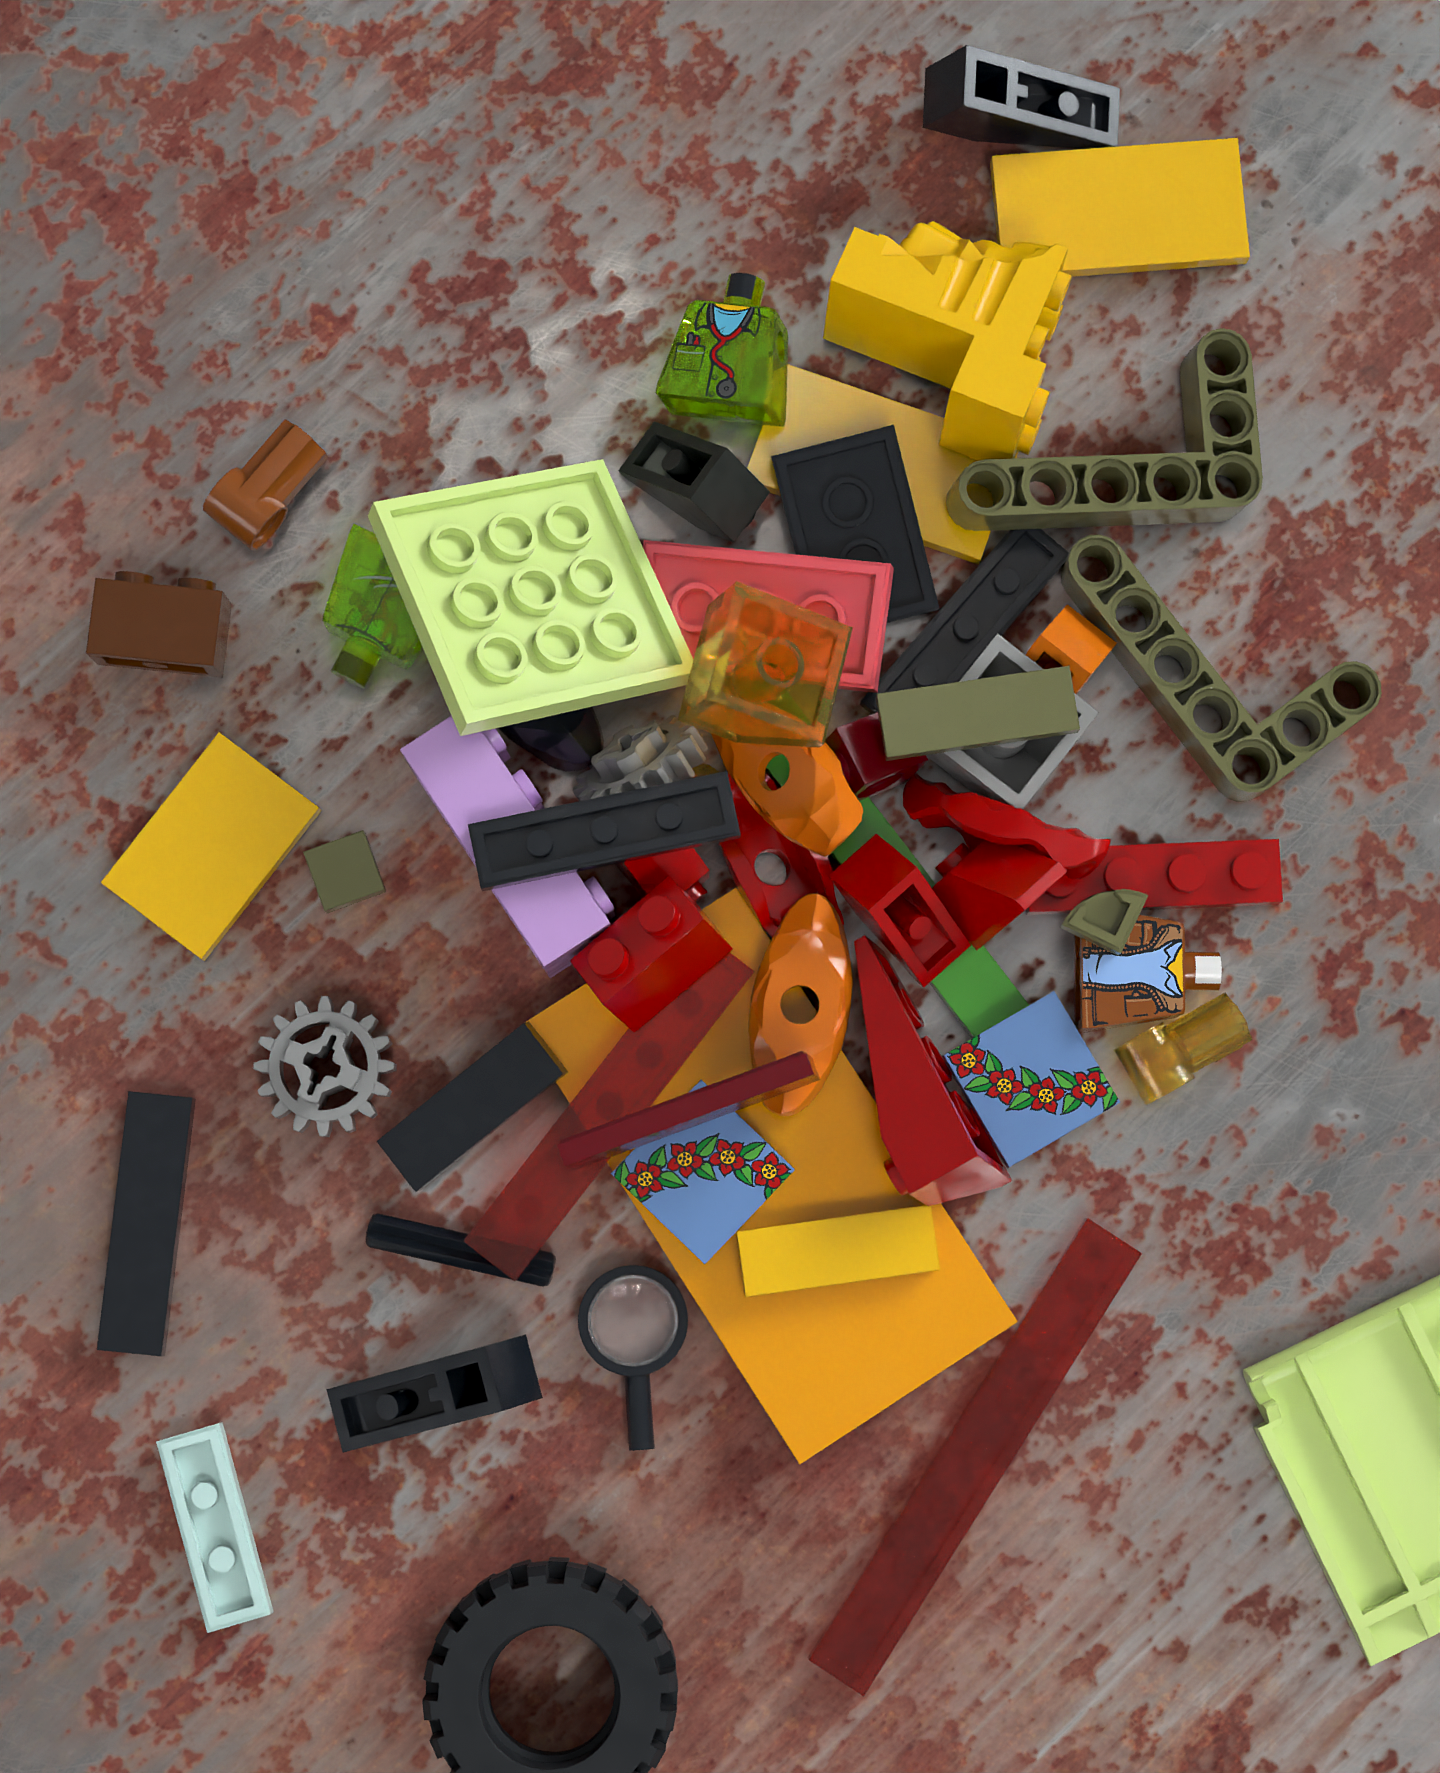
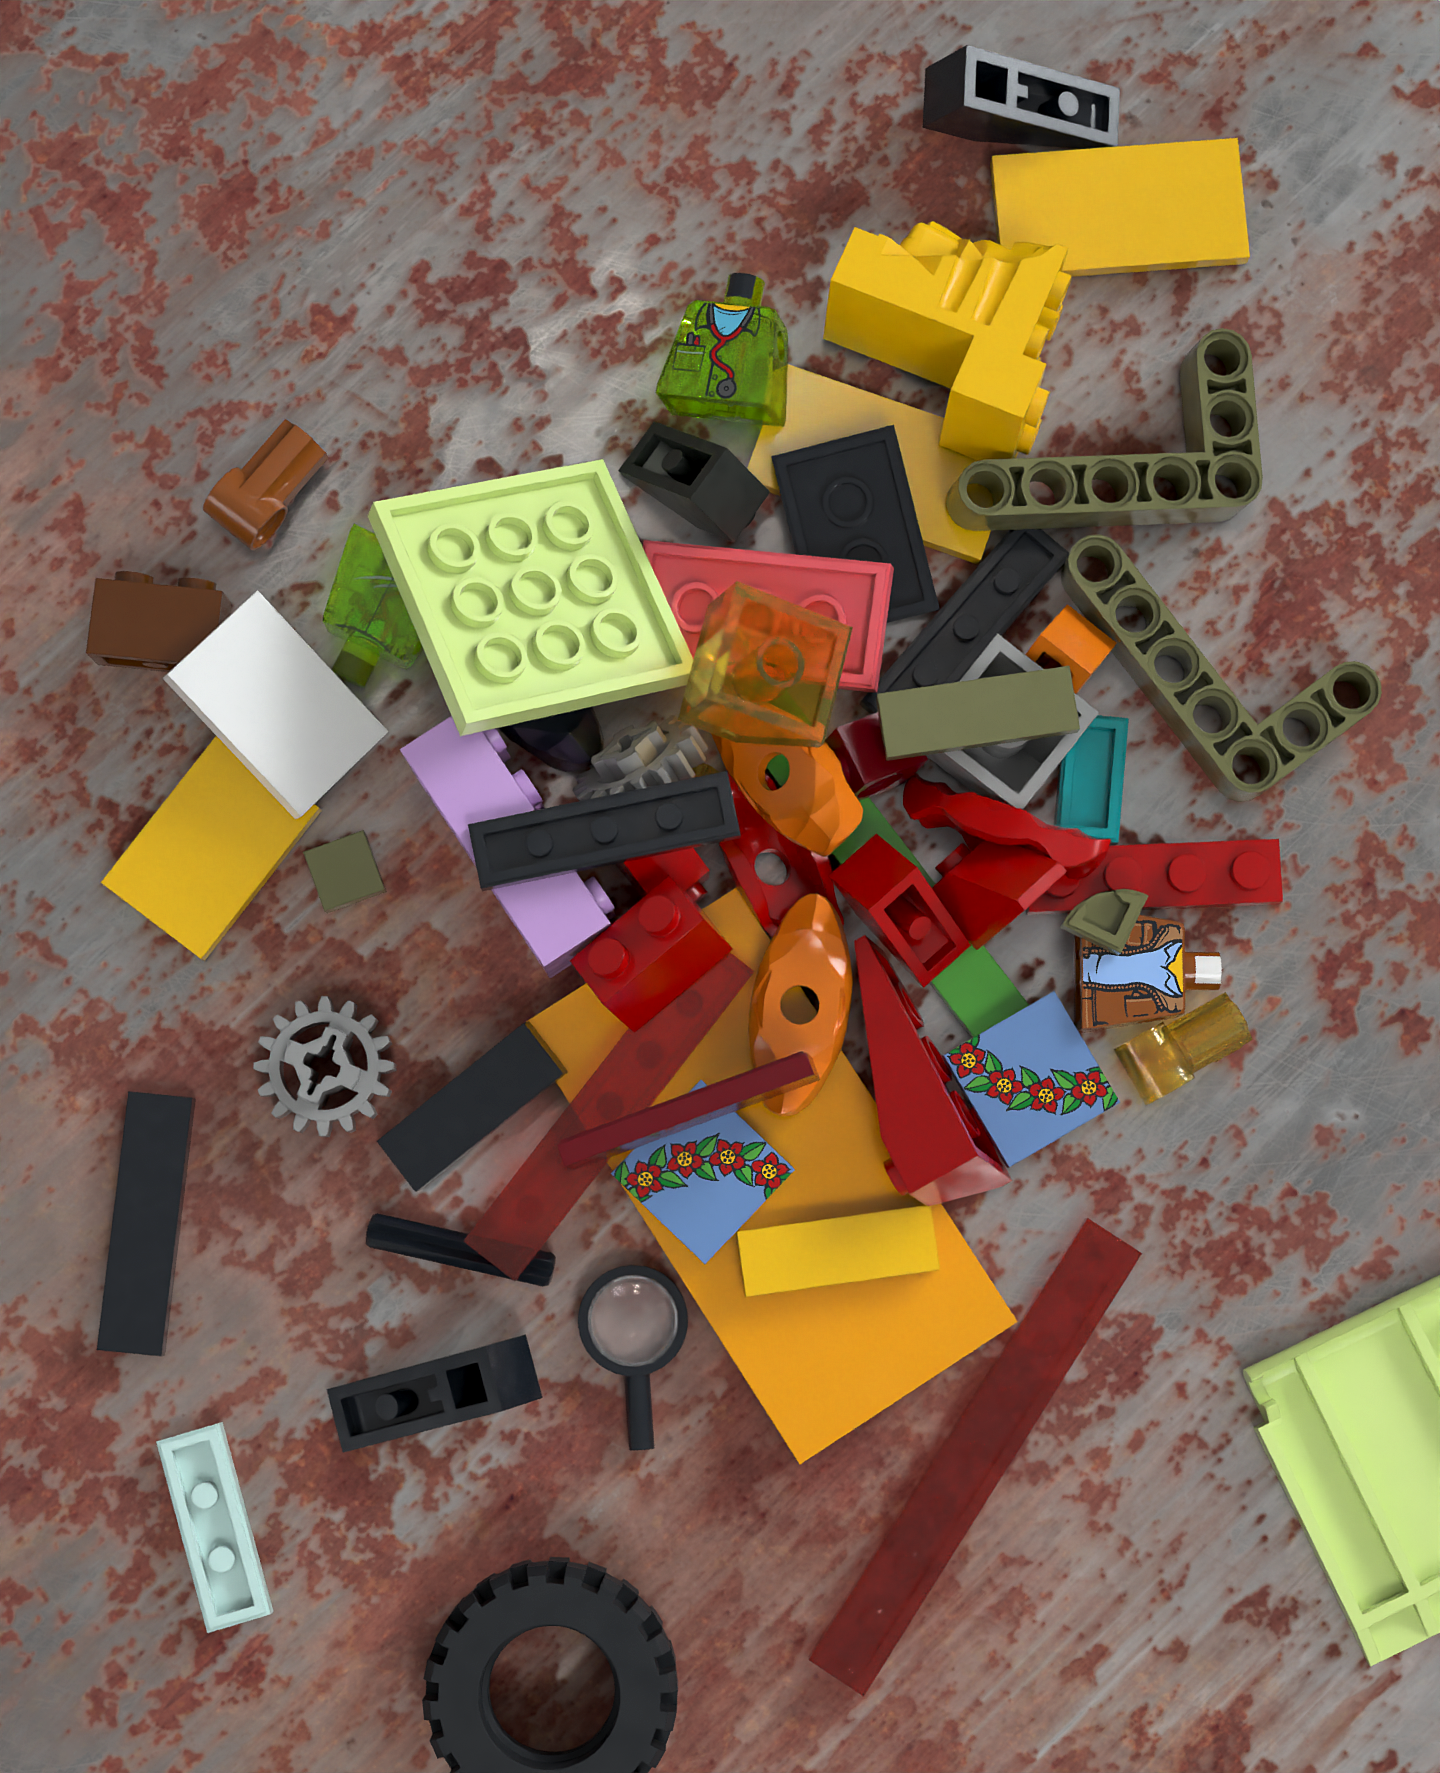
(275, 705): none -> white tile
(1093, 780): none -> teal tile

